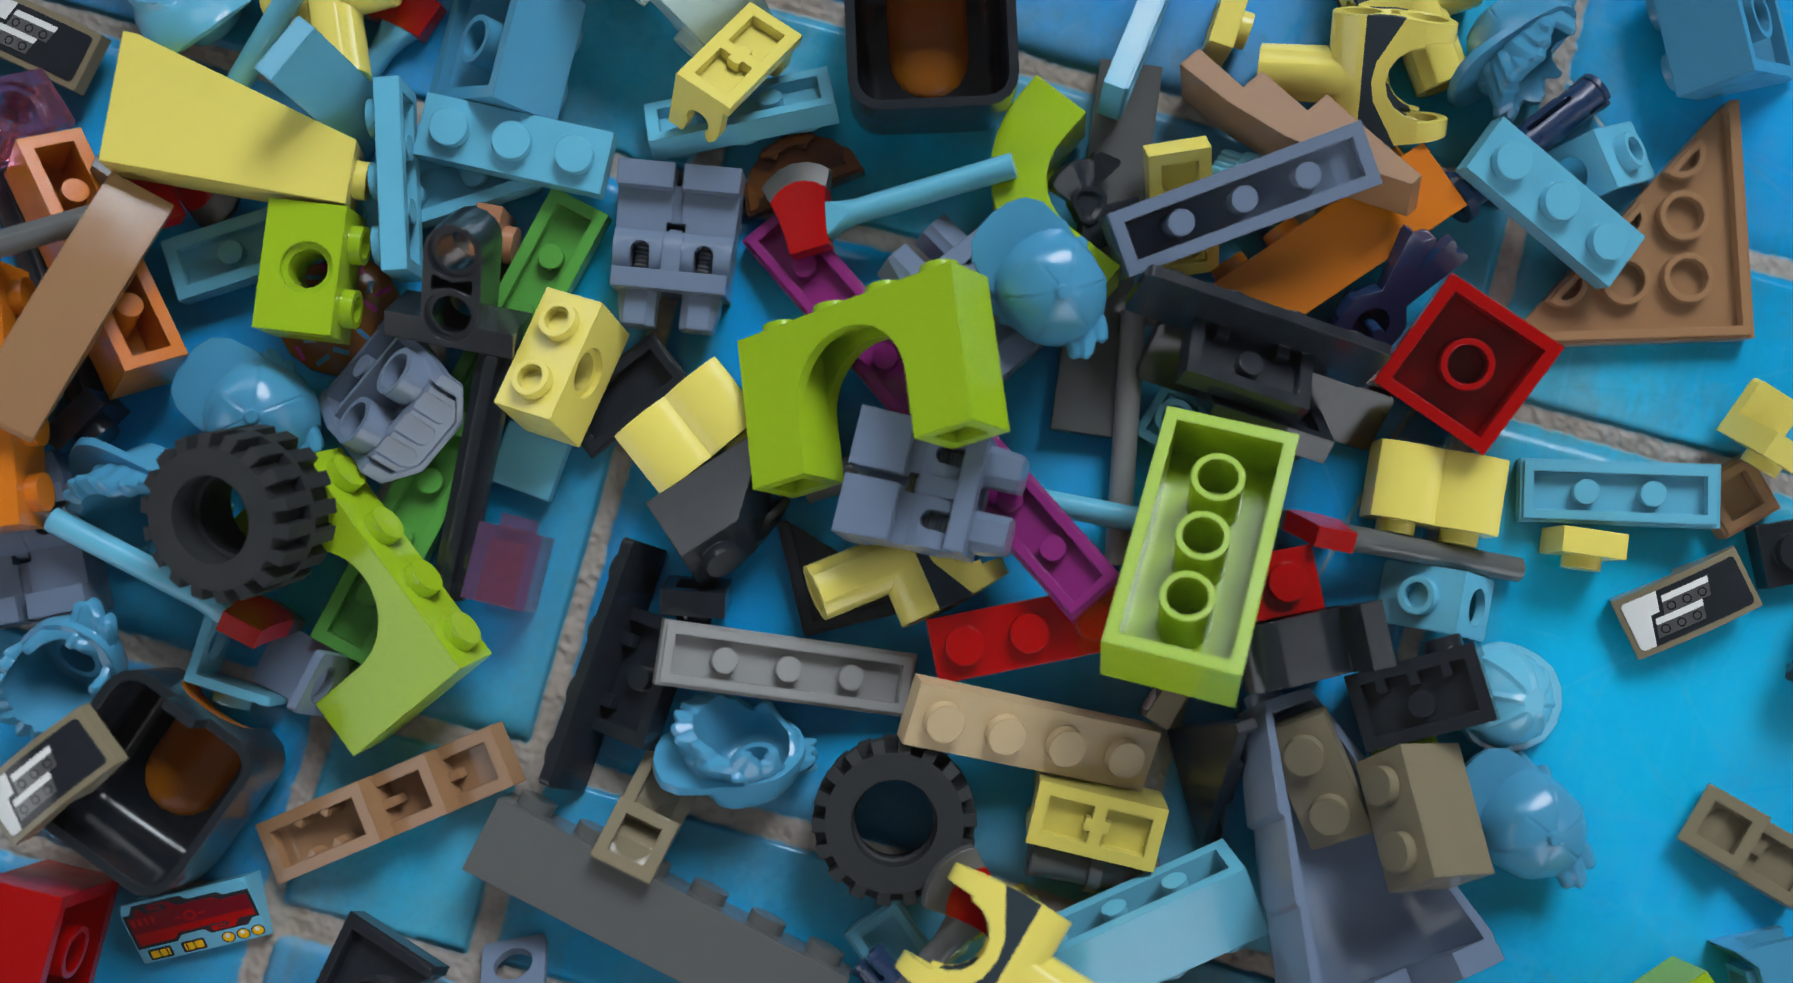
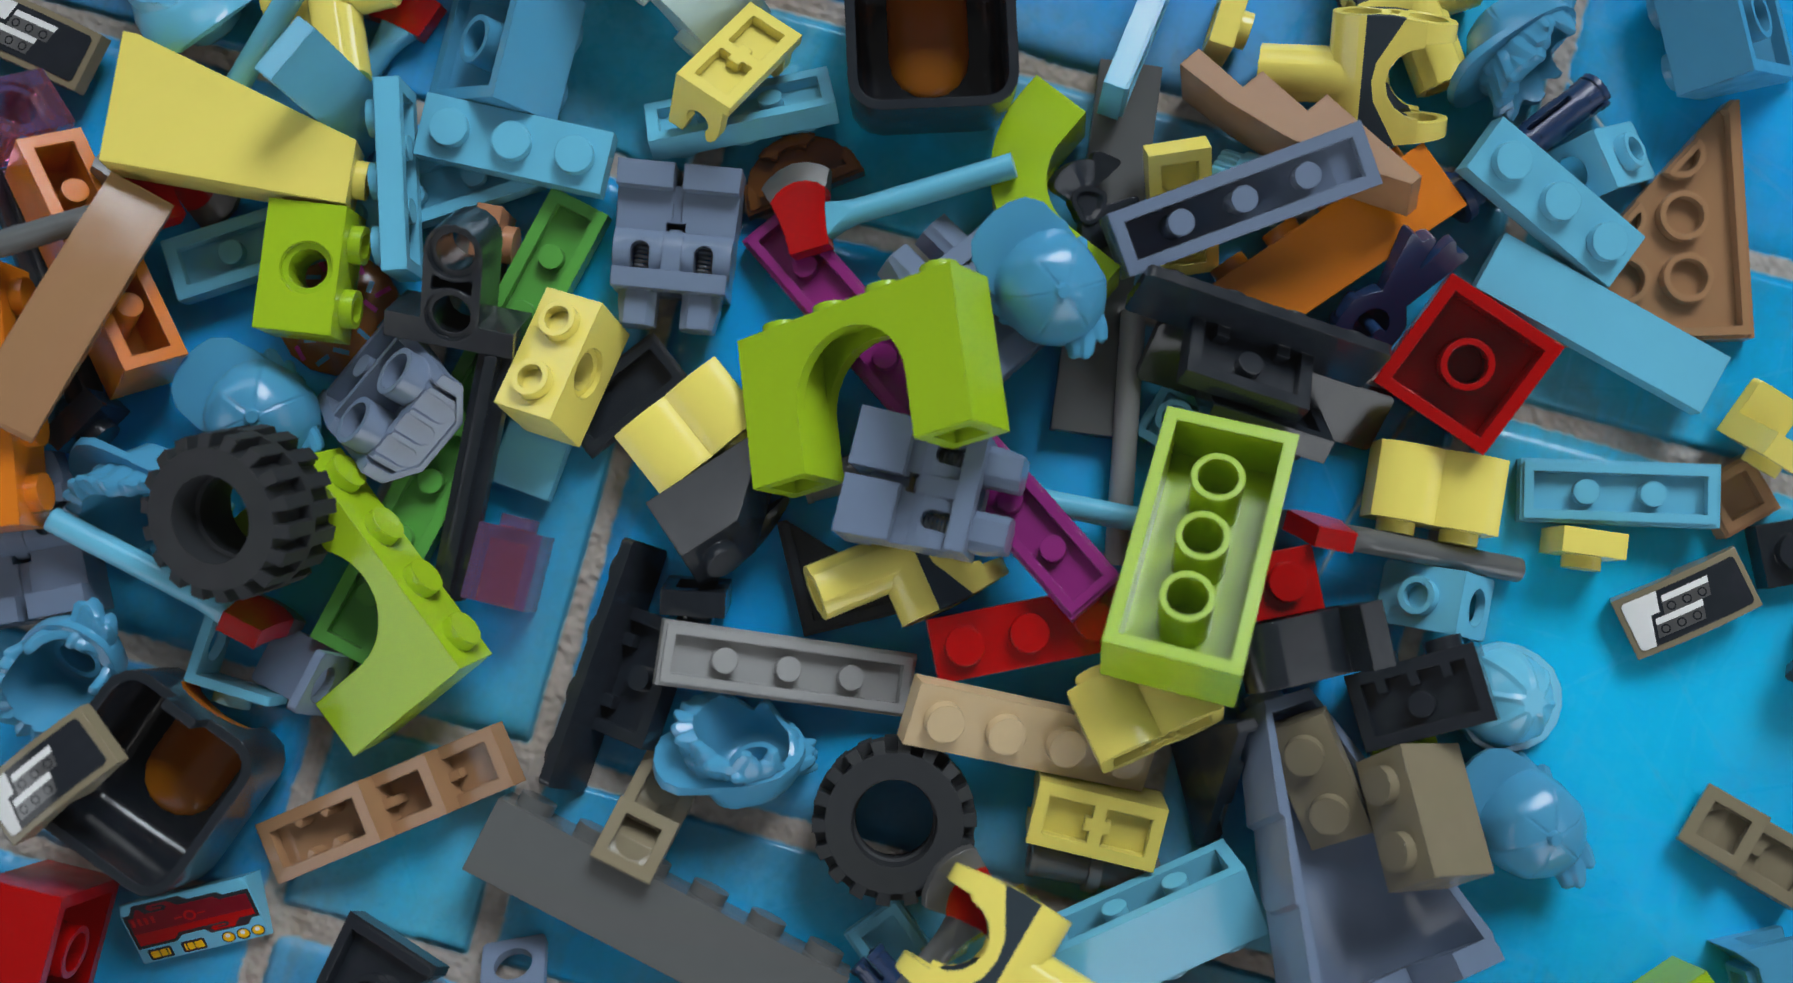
(1133, 719): none -> light yellow brick
(1601, 324): none -> medium azure tile

